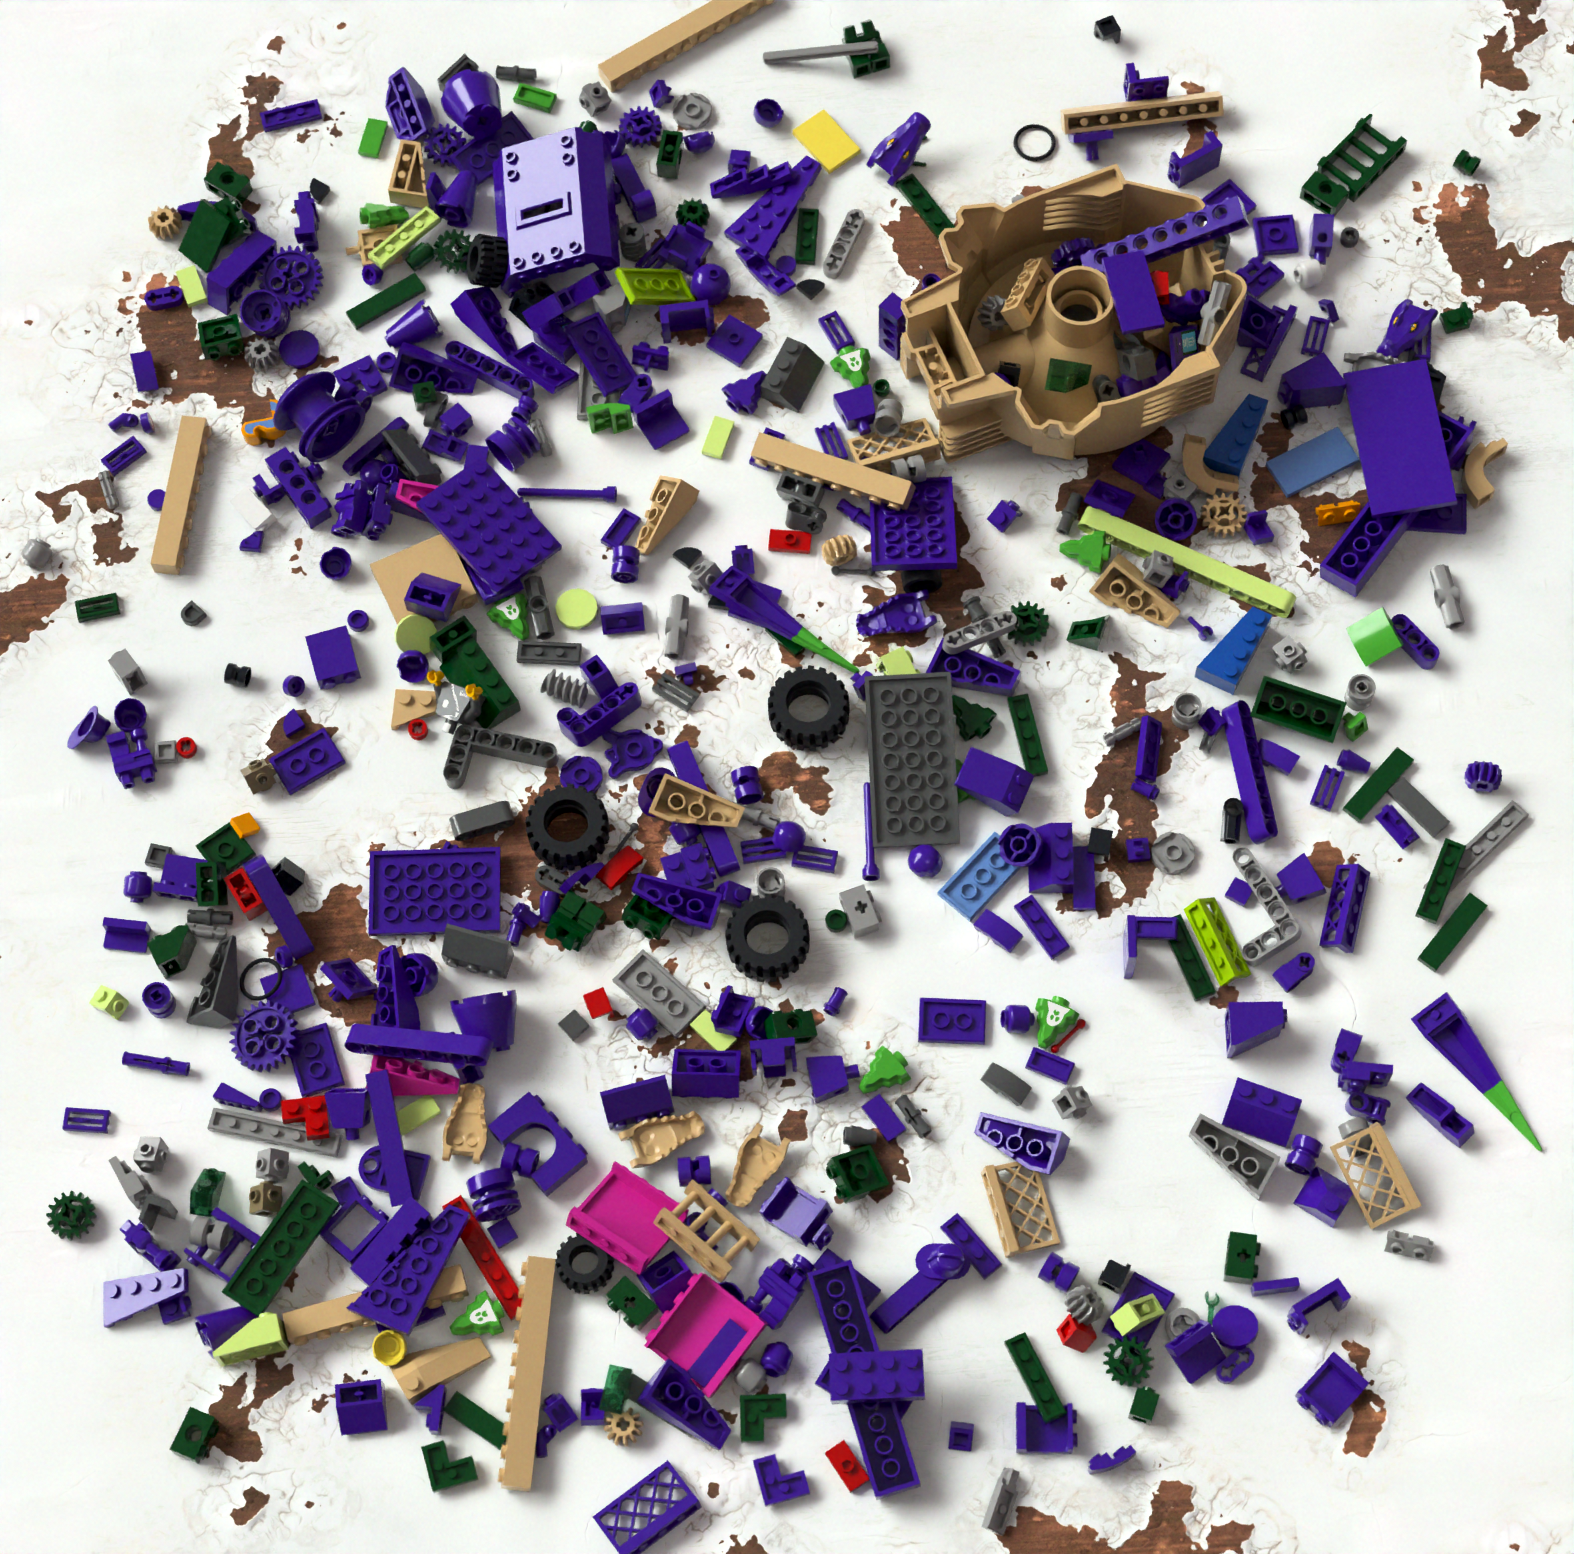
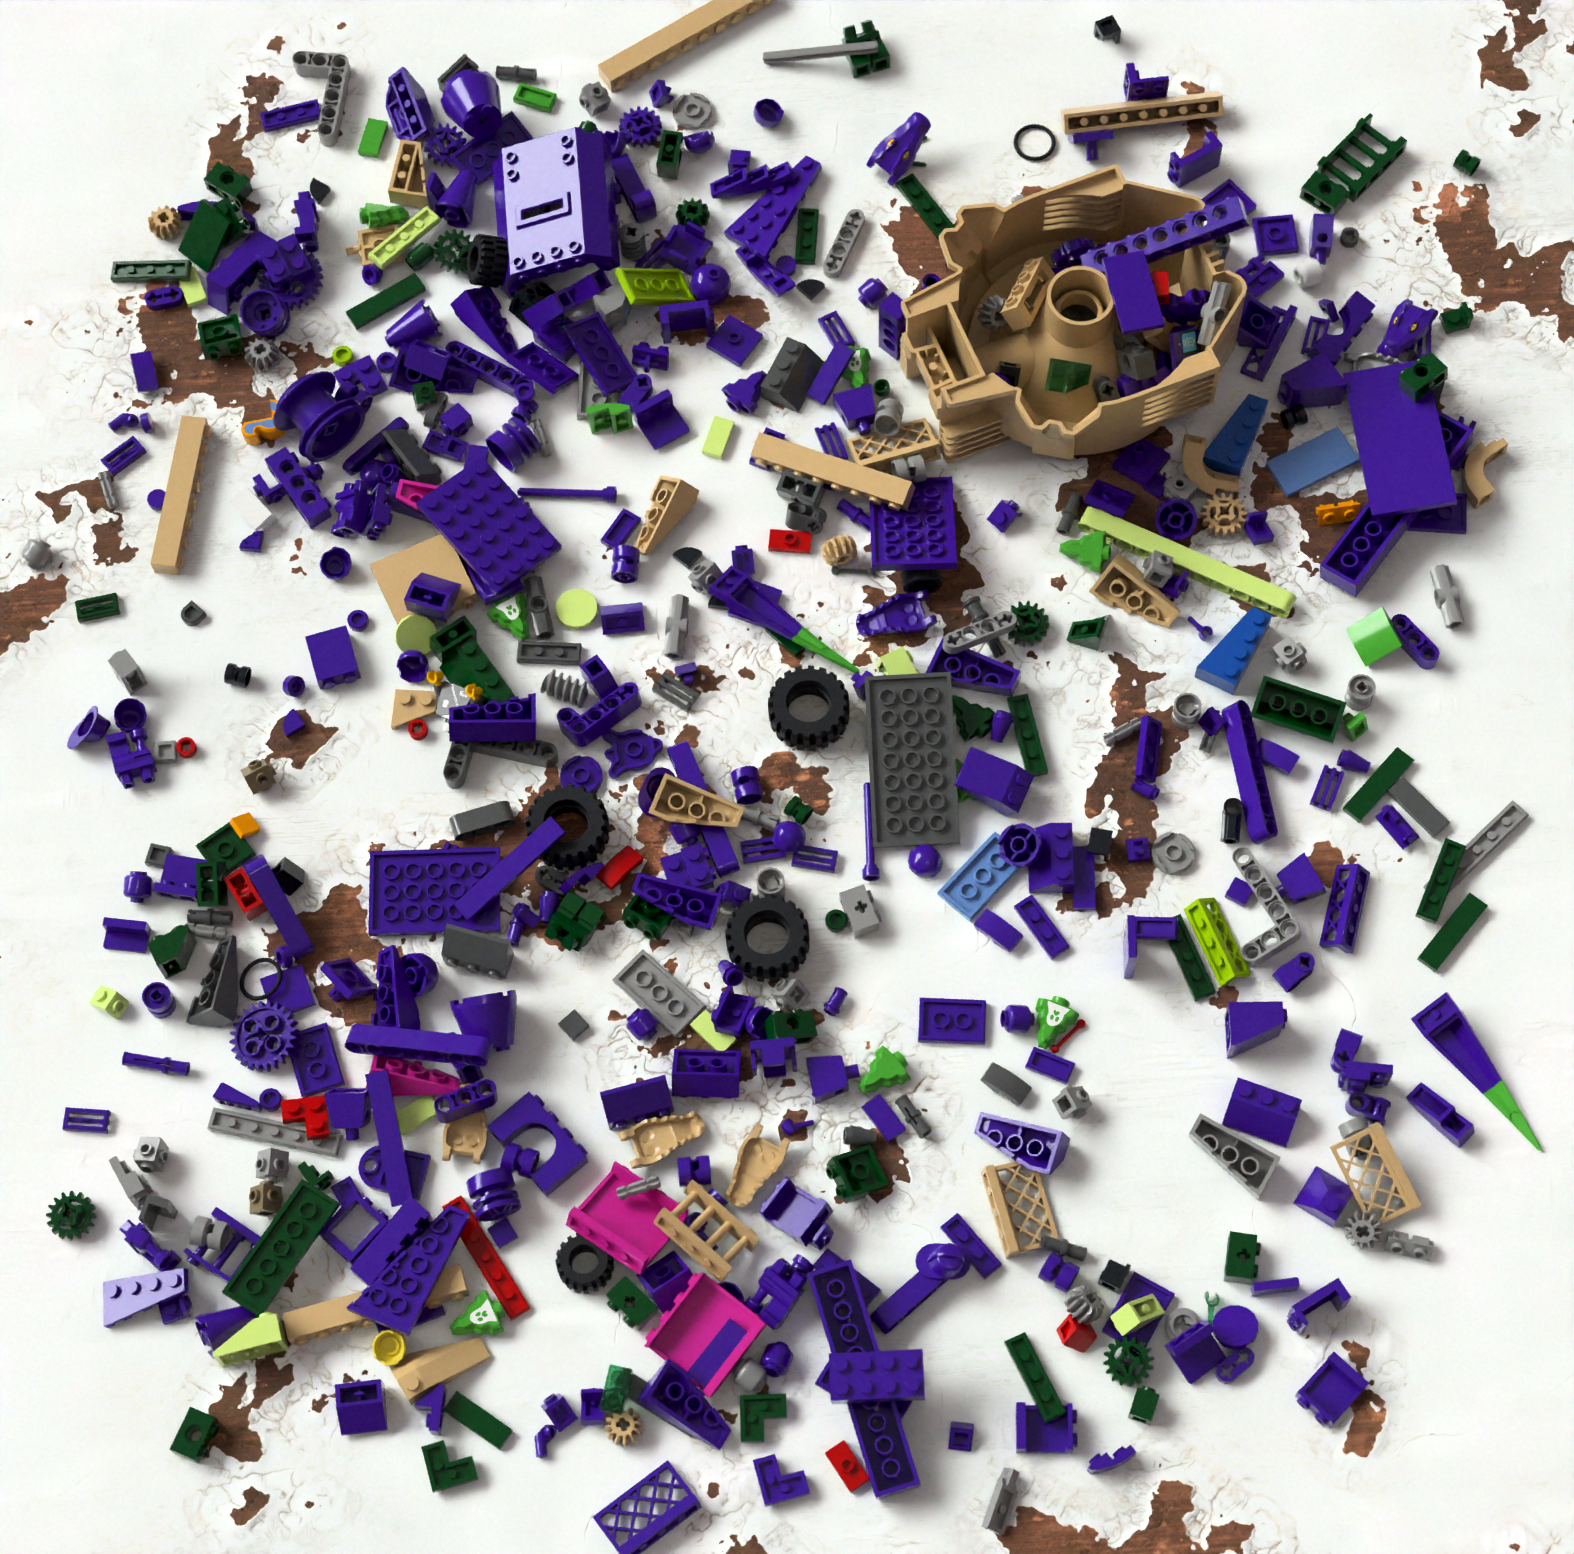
(151, 271): none -> dark green tile
(206, 1192): clear green slope -> none
(283, 260): none -> dark purple plate
(299, 349): dark purple tile -> none
(307, 761): dark purple tile -> none
(333, 91): none -> light grey beam
(342, 356): none -> lime tile
(427, 359): none -> dark purple panel
(471, 1092): none -> dark purple beam
(494, 721): none -> dark purple wedge
(509, 868): none -> dark purple tile
(524, 393): none -> dark purple tile
(528, 1374): tan brick -> none
(598, 1003): red panel -> none
(633, 827): dark grey hinge -> none
(638, 1187): none -> light grey axle
(730, 973): none -> dark purple cone
(789, 1127): none -> dark purple hand
(790, 994): none -> light grey brick
(798, 810): none -> dark green wheel
(826, 141): light yellow tile -> none
(830, 373): none -> dark purple tile
(872, 293): none -> dark purple head
(1000, 725): none -> dark purple cone
(1063, 1247): none -> dark grey pin
(1304, 1152): dark purple wheel -> none
(1353, 313): none -> dark purple arch
(1365, 1237): none -> light grey gear
(1434, 374): none -> dark green brick
(1483, 776): dark purple gear -> none

